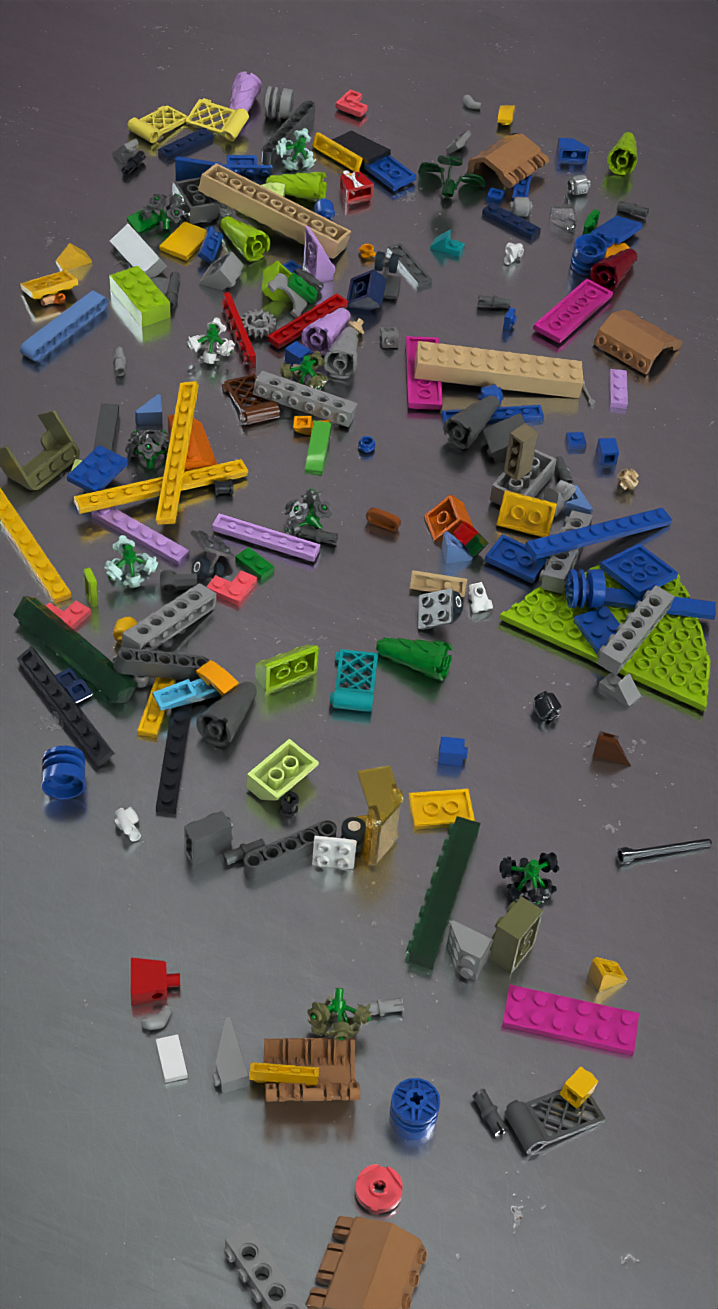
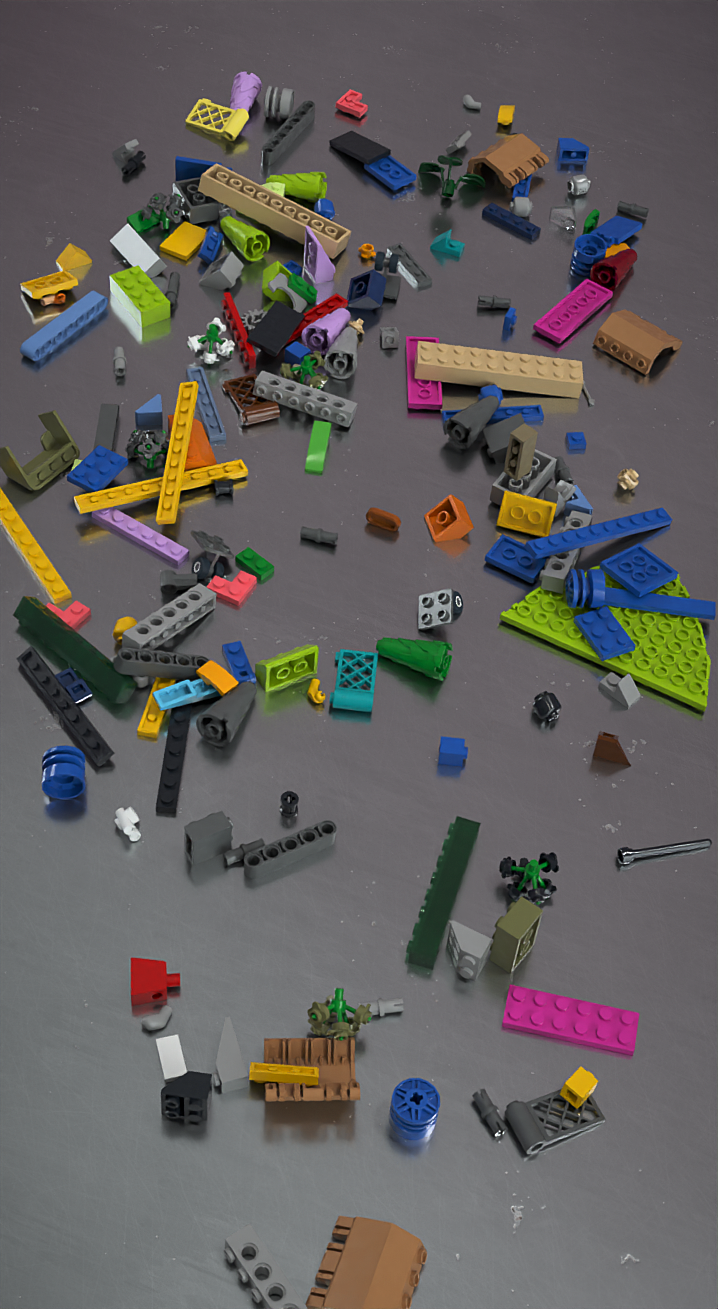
(90, 587): lime tile -> none
(136, 562): light aqua plant -> none
(150, 131): light yellow piece -> none
(185, 144): dark blue plate -> none
(188, 1097): none -> black slope
(207, 406): none -> sand blue tile
(238, 662): none -> blue plate
(247, 165): blue bracket -> none
(266, 537): lavender plate -> none
(275, 328): none -> black tile
(280, 771): yellowish green slope -> none
(304, 155): light aqua plant -> none
(304, 424): light orange slope -> none
(310, 279): dark grey pin -> none
(311, 510): dark grey plant -> none
(313, 692): none -> yellow arm
(337, 152): yellow tile -> none
(340, 851): white plate -> none
(355, 186): red torso -> none
(366, 444): blue plate -> none
(378, 1202): coral plate -> none
(383, 812): clear yellow windscreen -> none
(436, 582): tan plate -> none
(439, 808): yellow tile -> none
(453, 549): medium blue slope -> none
(470, 538): leg -> none
(479, 601): white plate -> none
(495, 195): blue tile -> none
(512, 252): white plate -> none
(605, 974): yellow slope -> none
(607, 451): blue brick -> none
(618, 388): lavender plate -> none
(623, 155): lime cone -> none
(635, 629): light grey brick -> none

